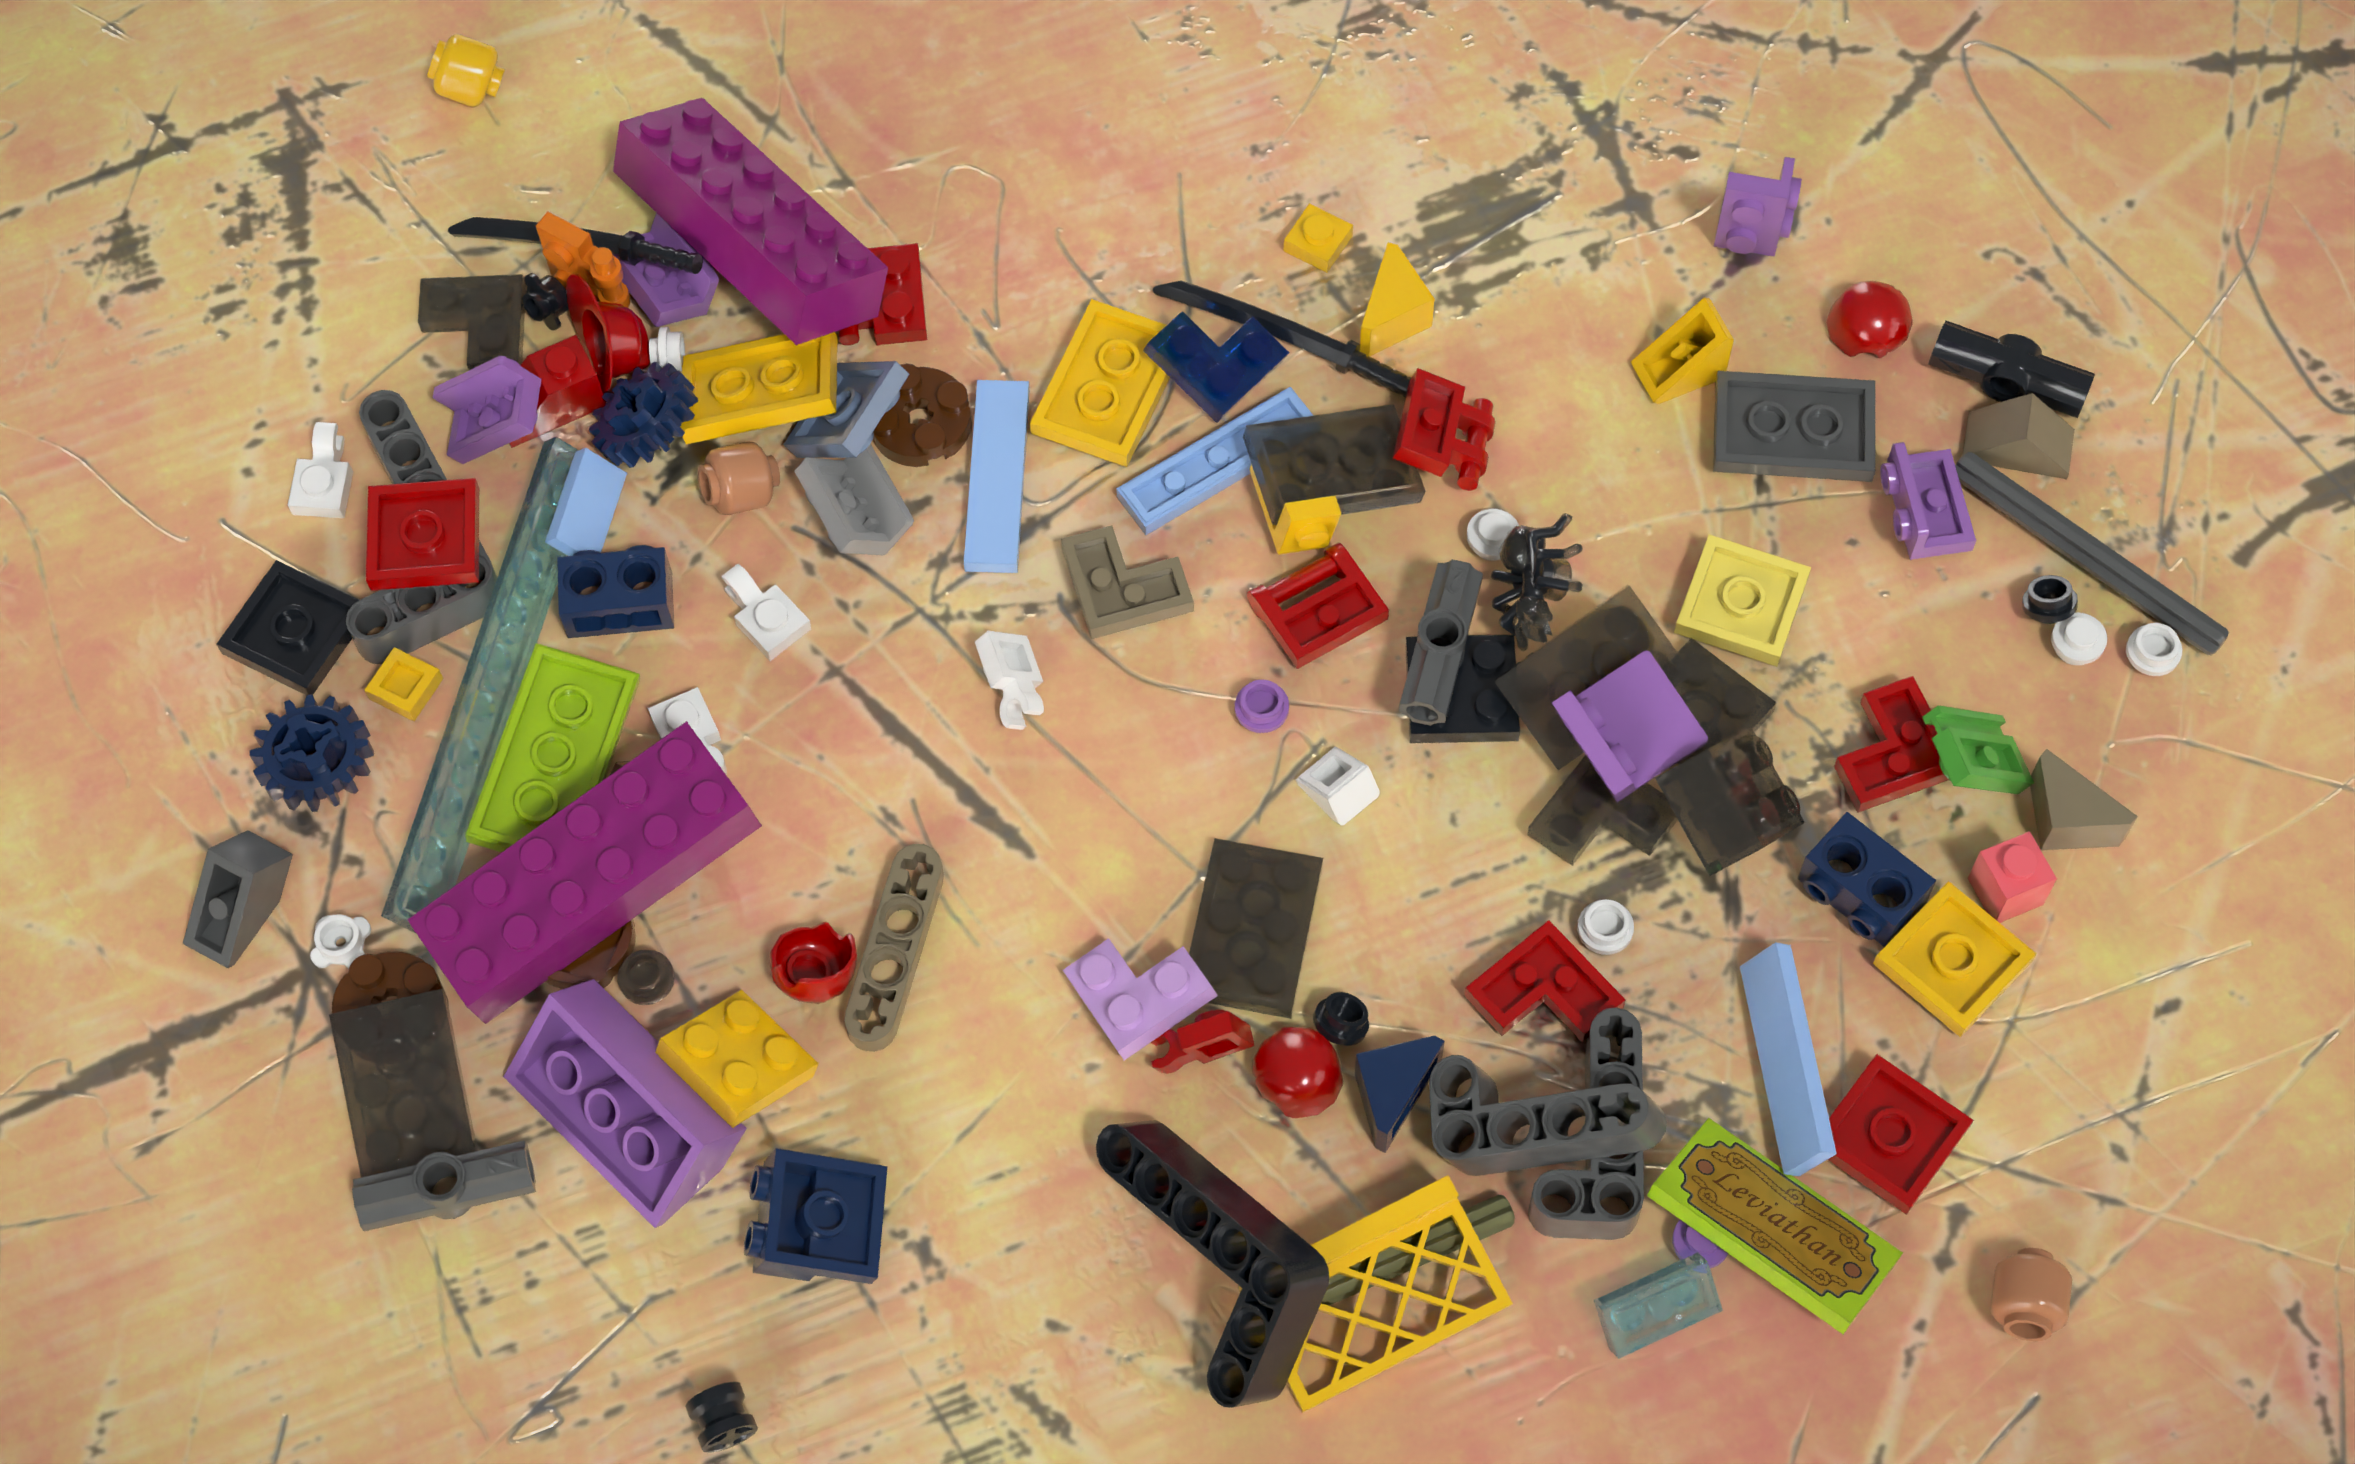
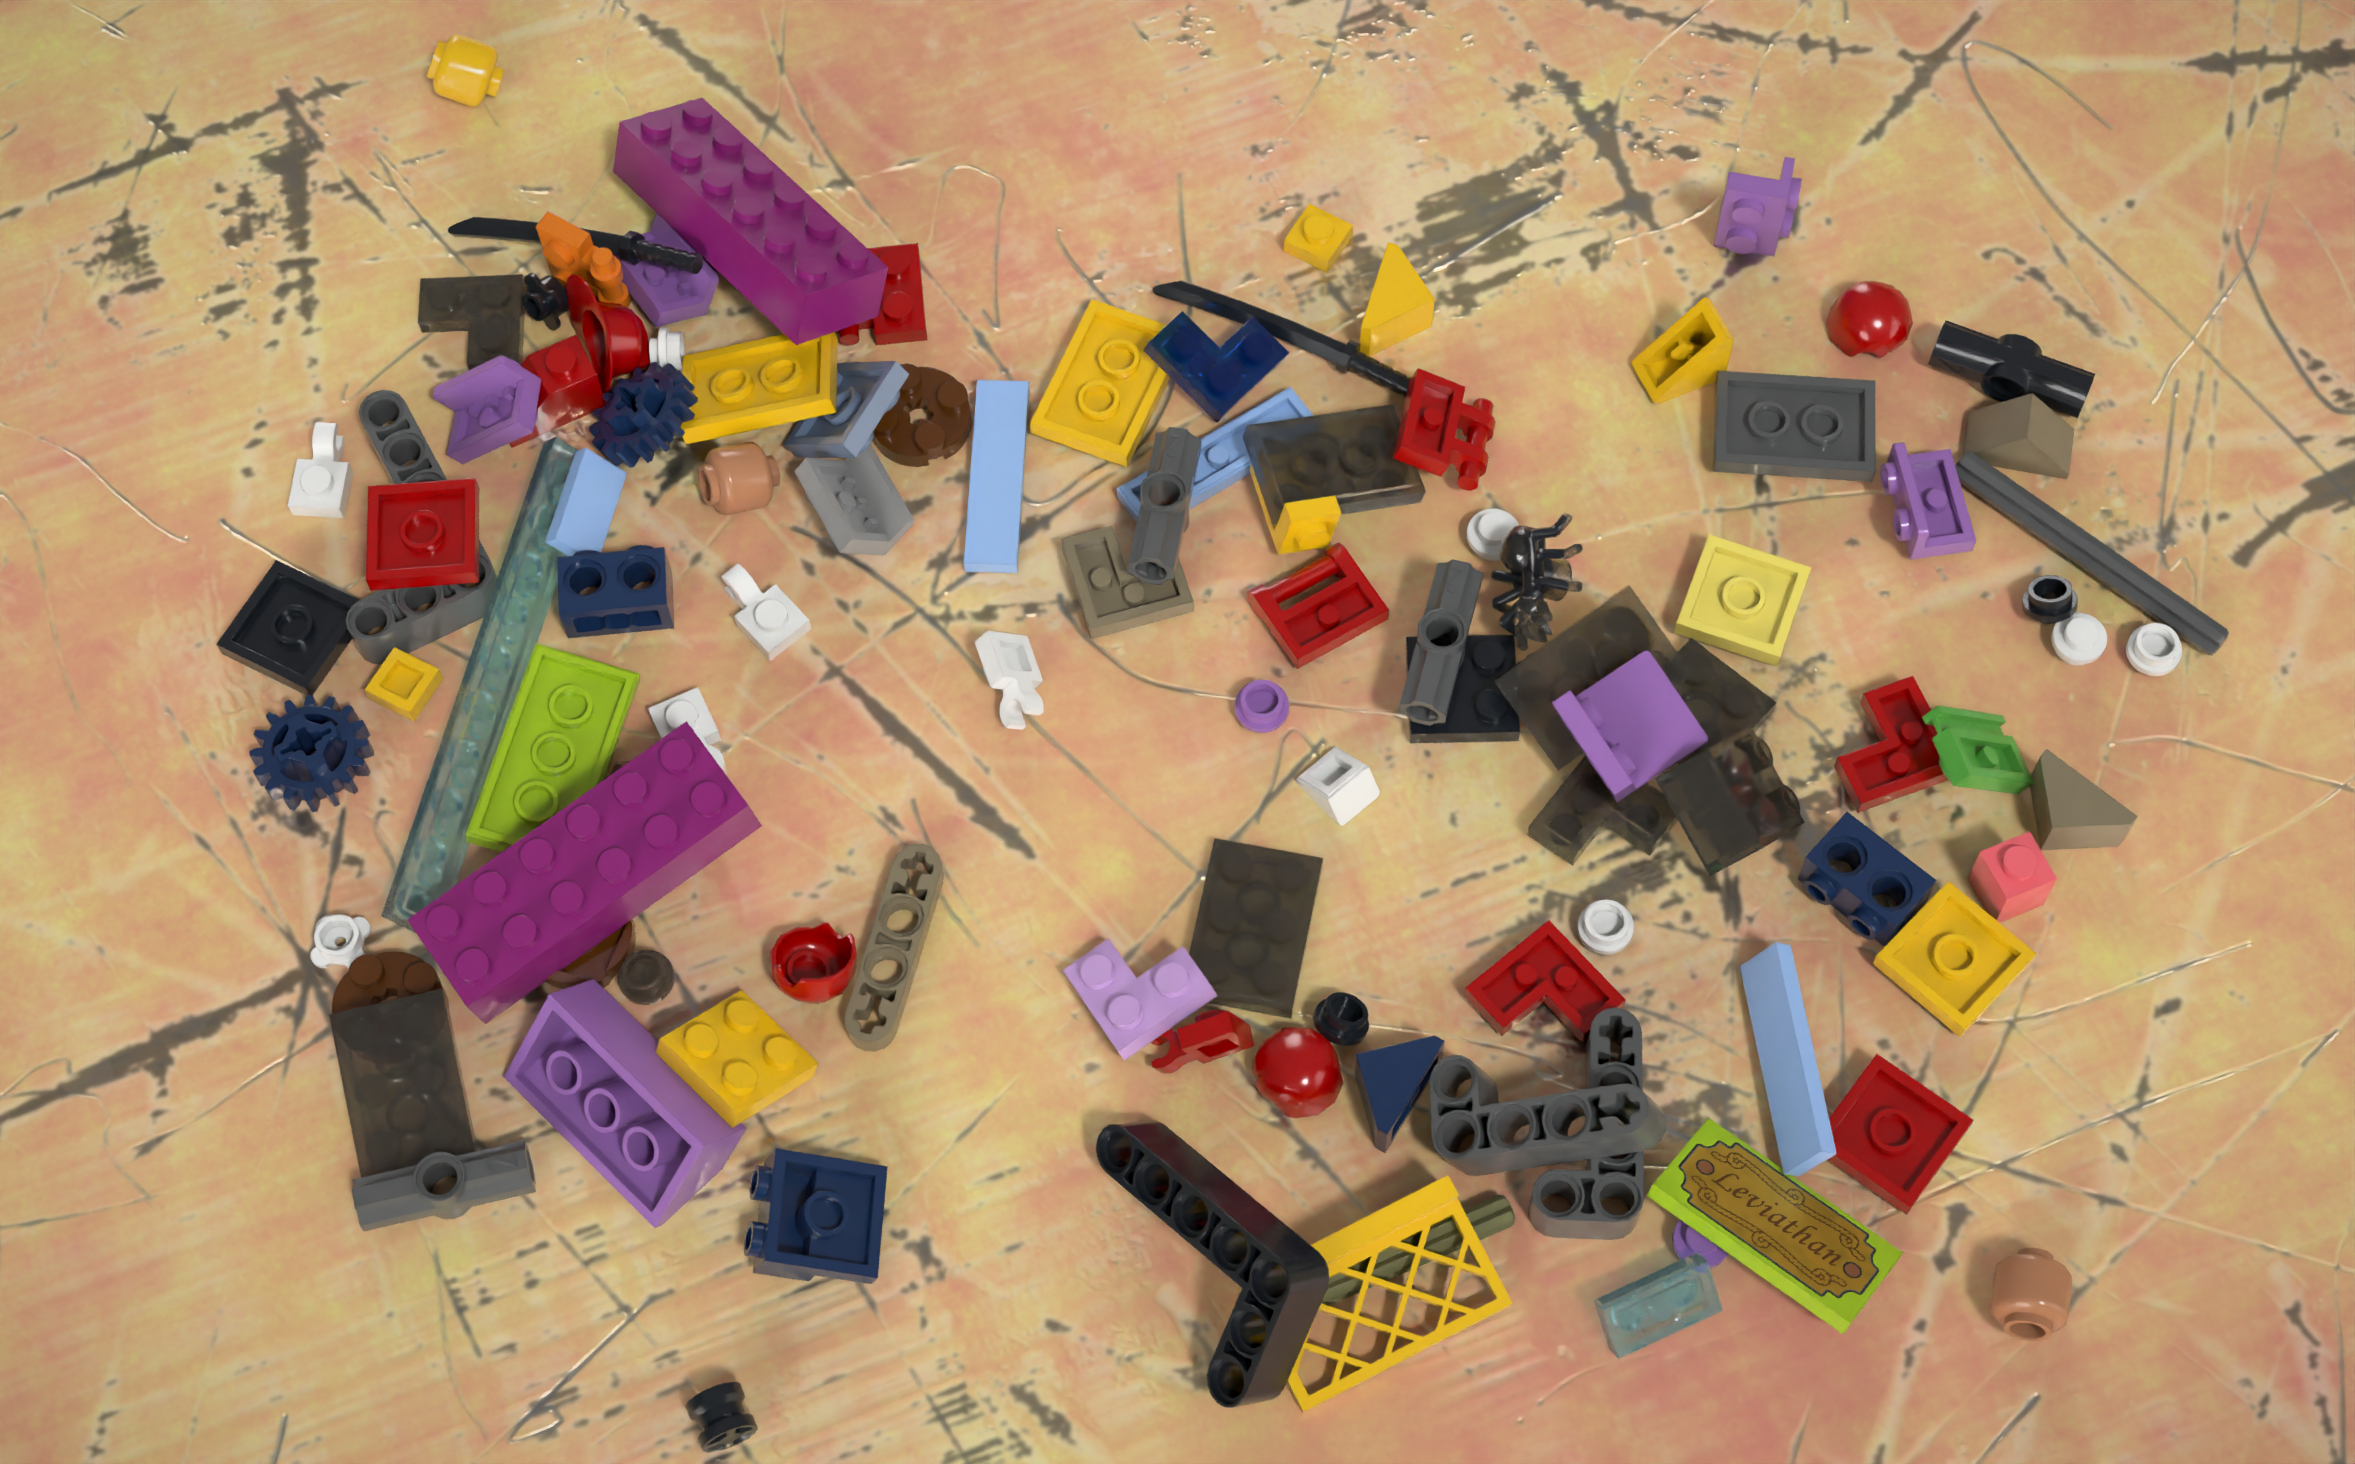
(235, 896): dark grey slope -> none
(1160, 527): none -> dark grey piece

